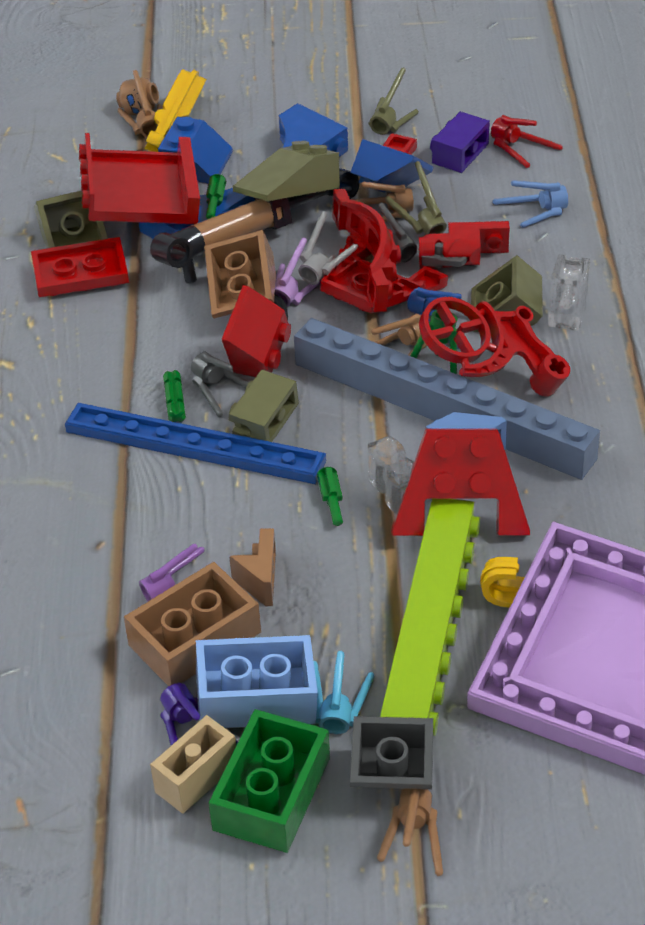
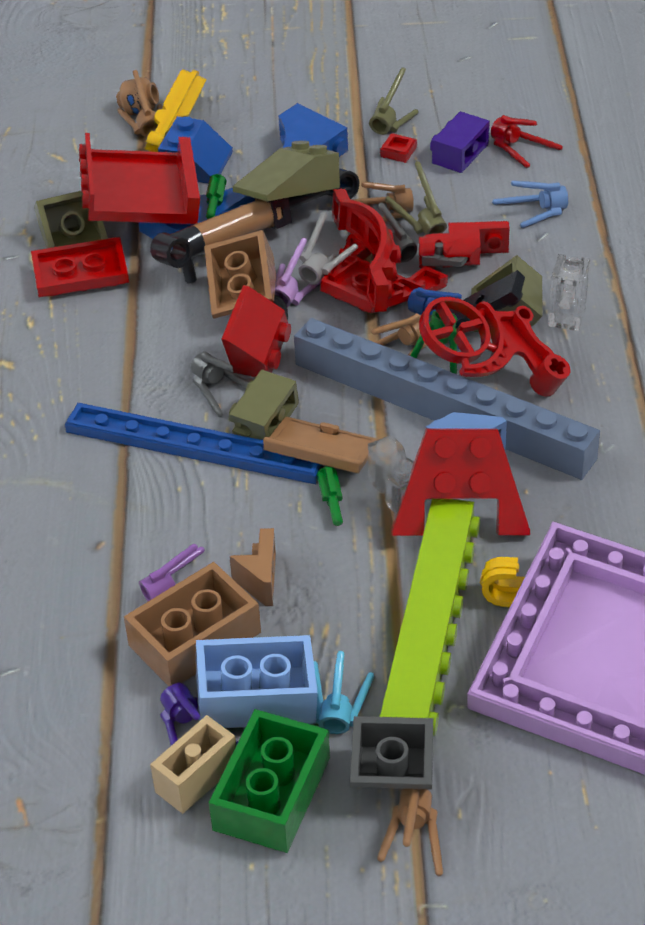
(174, 396): green axle -> none
(319, 444): none -> medium nougat door
(386, 165): blue slope -> none
(499, 295): none -> black tile

